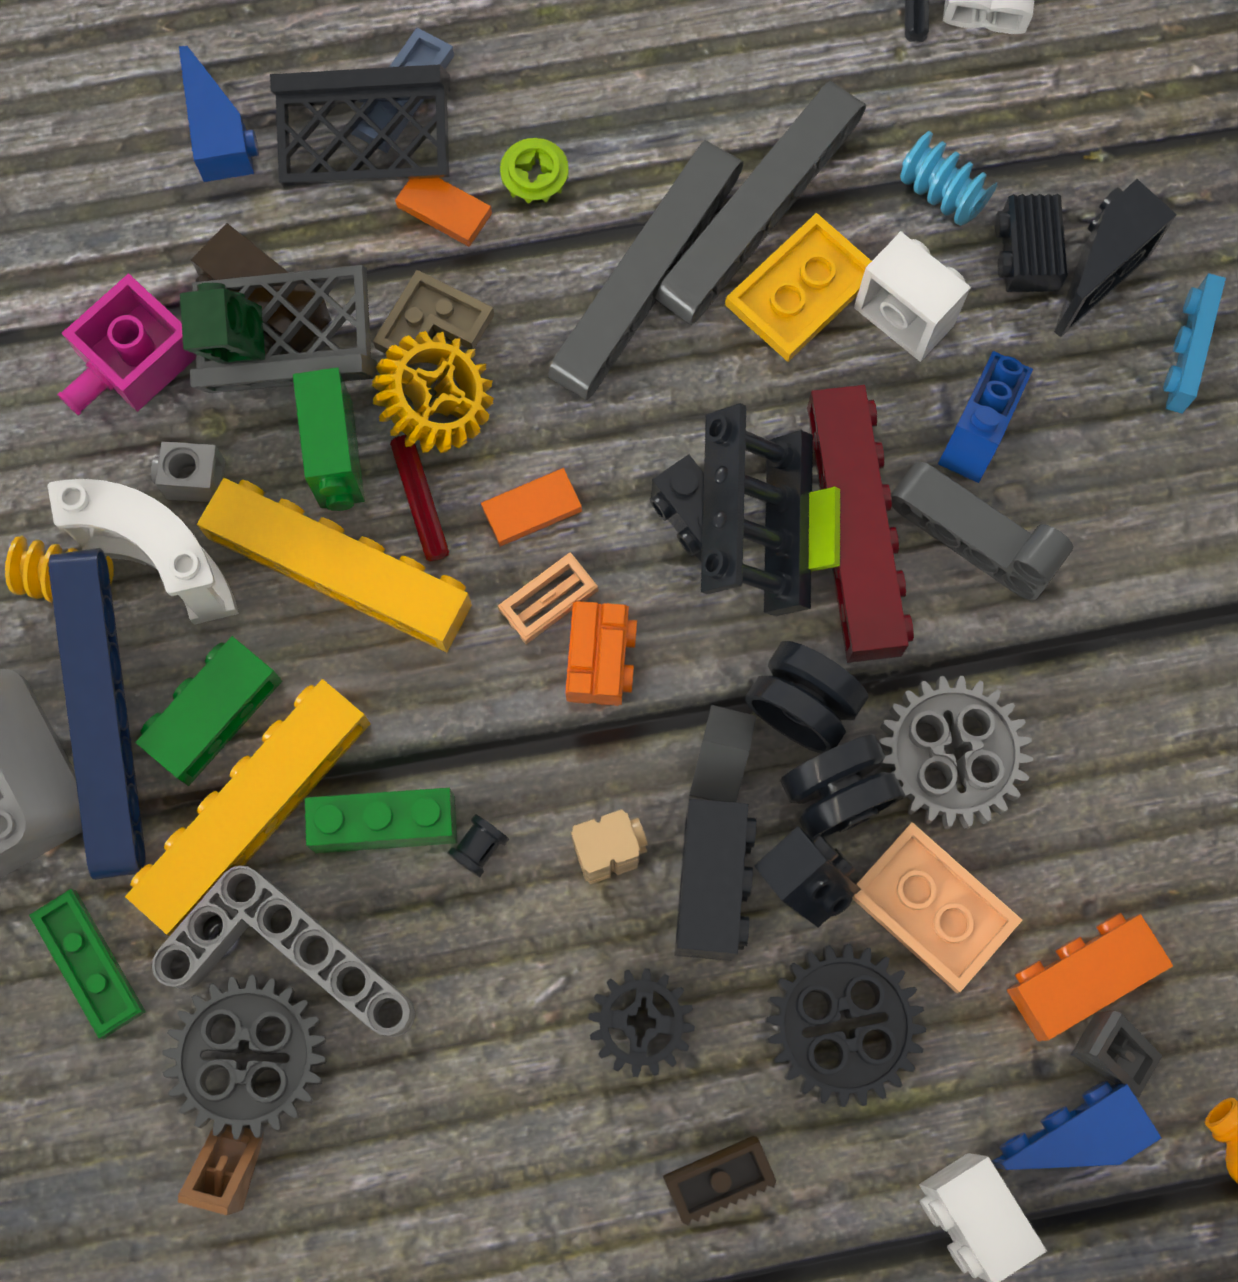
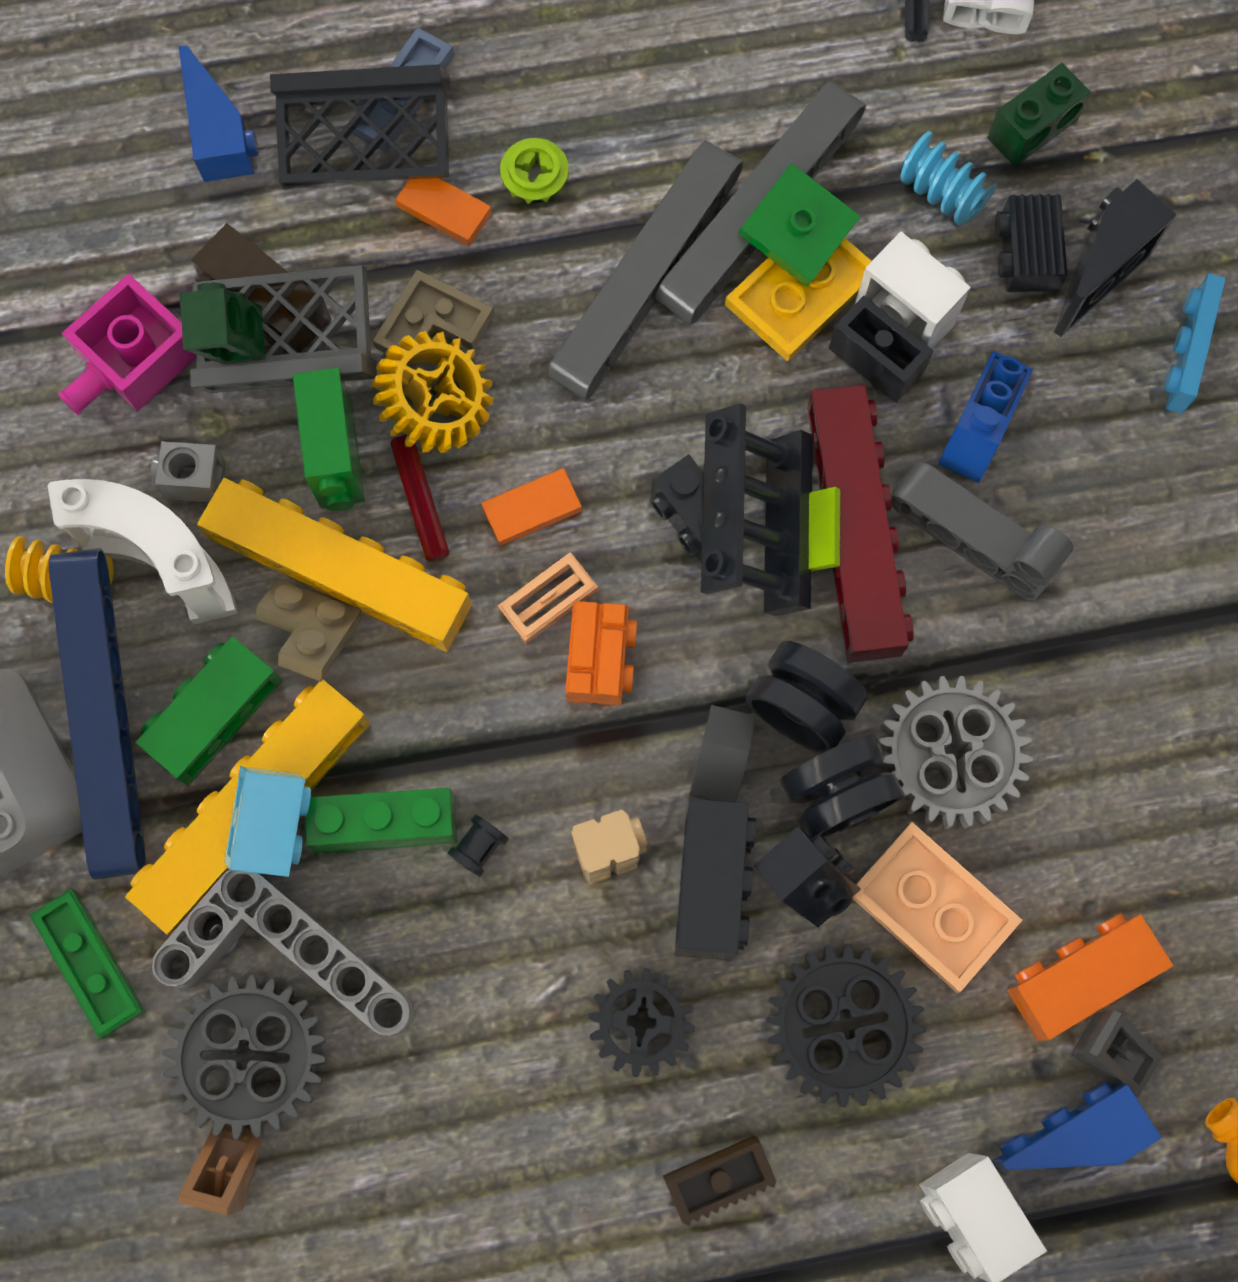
(266, 821): none -> medium azure brick
(316, 623): none -> dark tan plate
(799, 224): none -> green plate
(880, 349): none -> black brick
(1038, 114): none -> dark green brick

